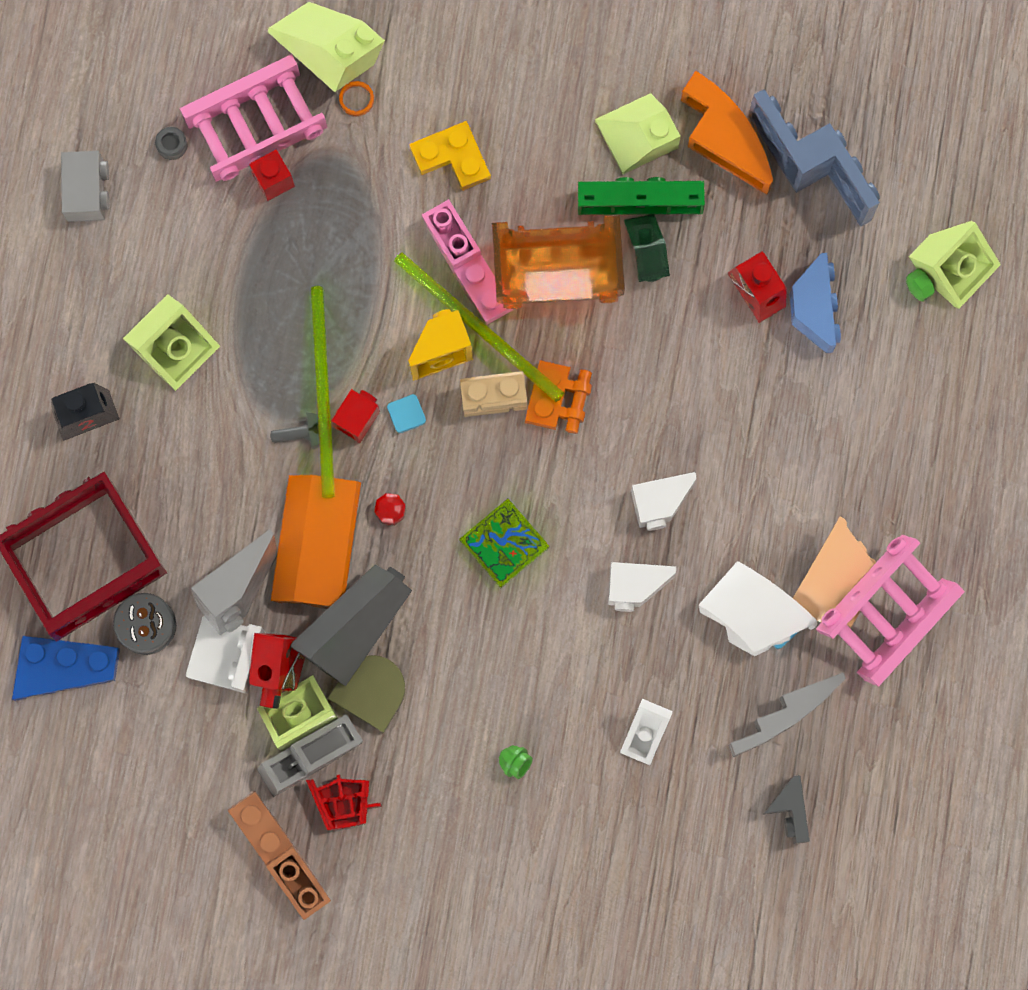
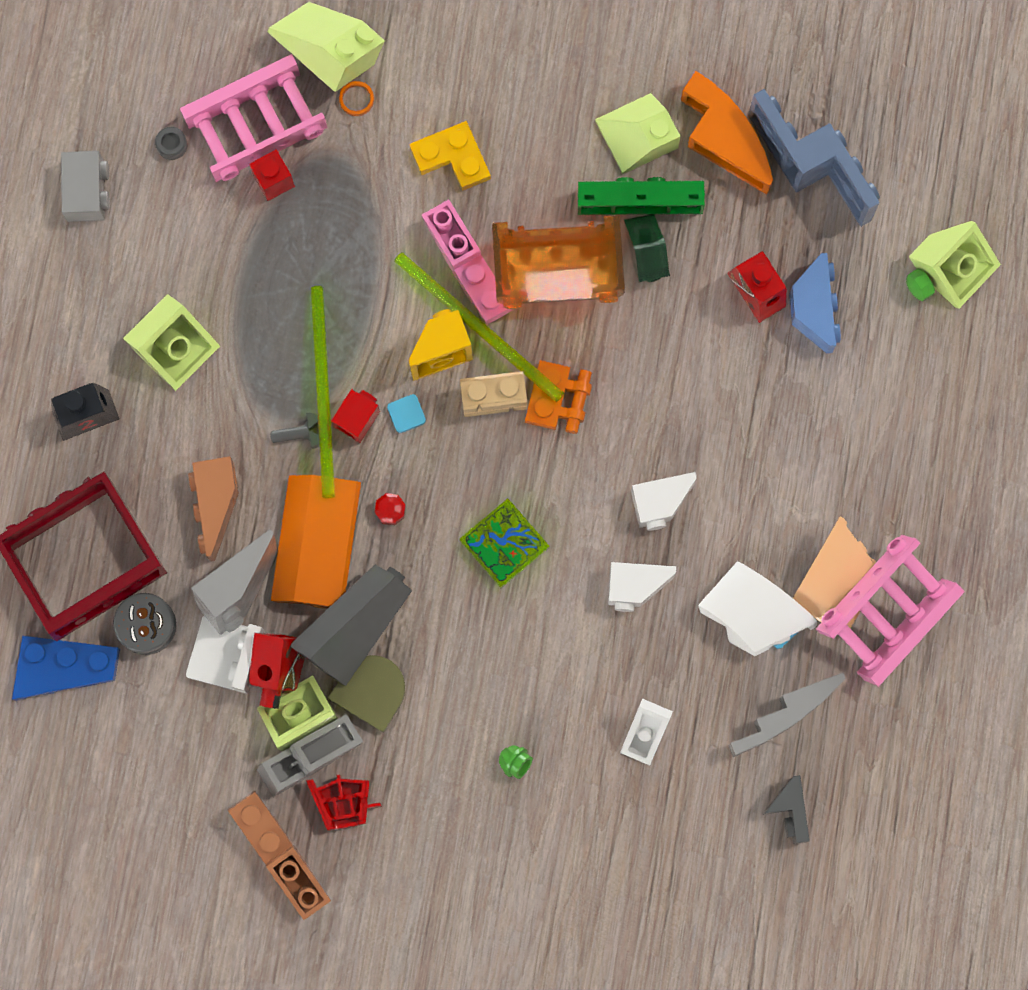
(216, 494): none -> nougat slope

